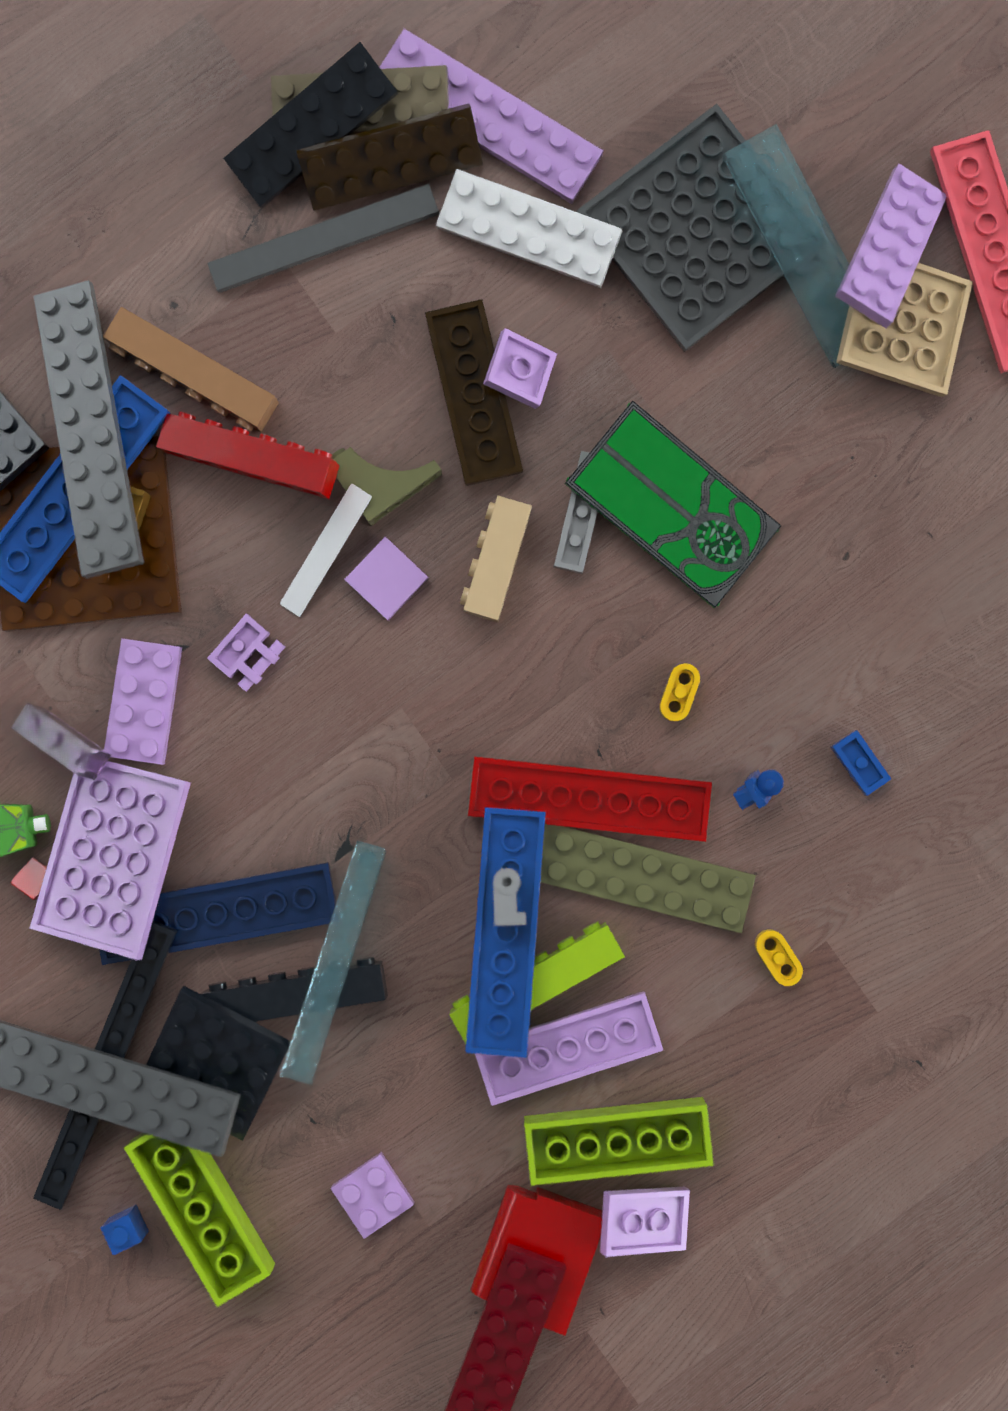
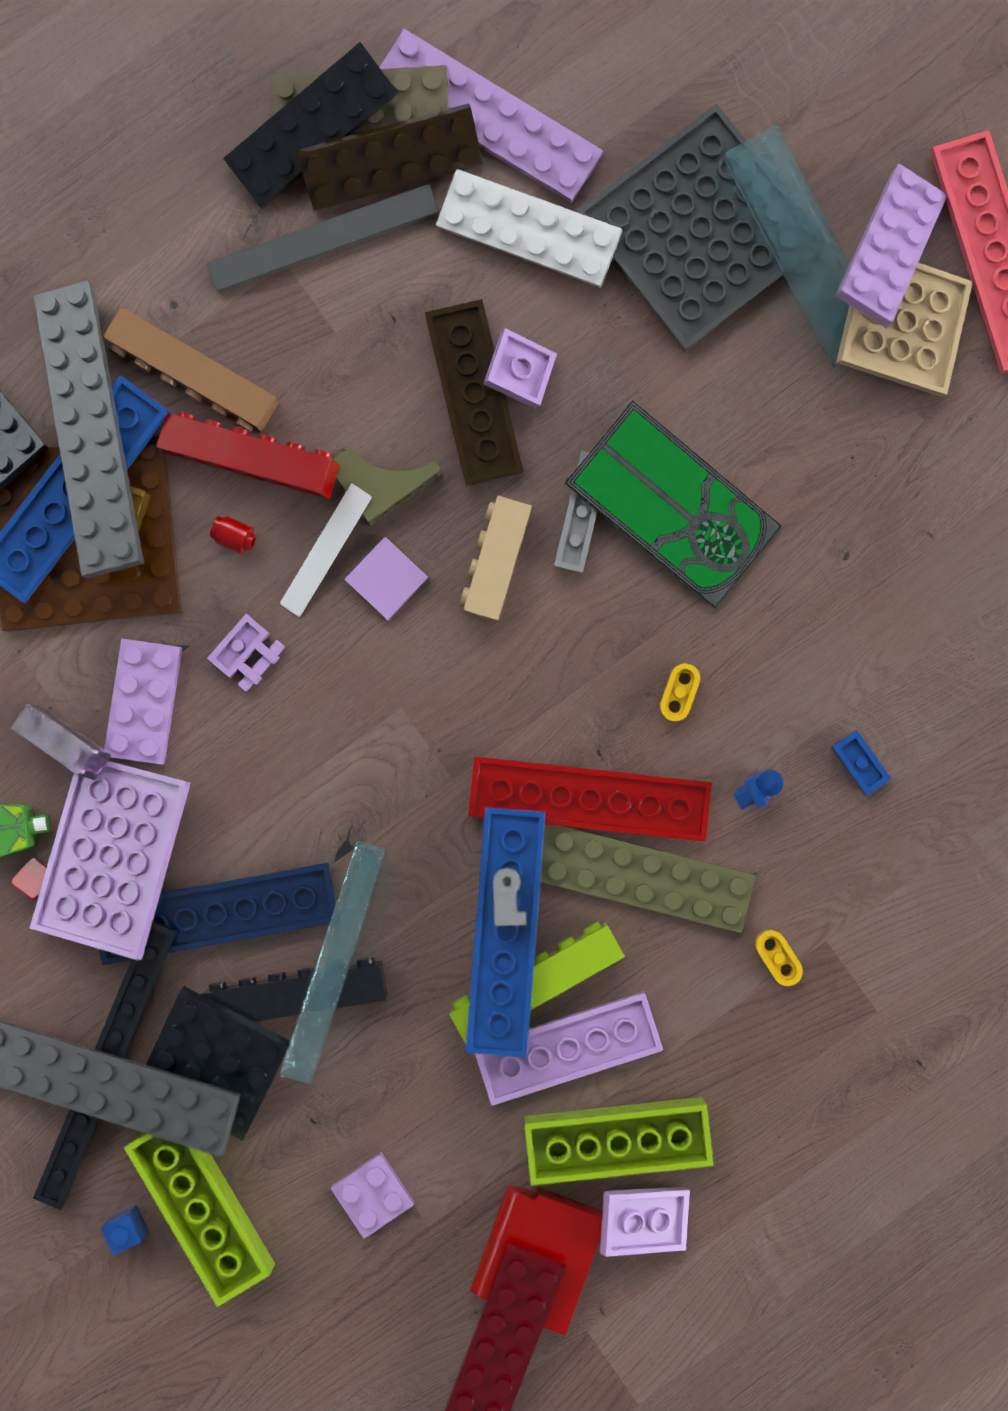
(233, 534): none -> red brick

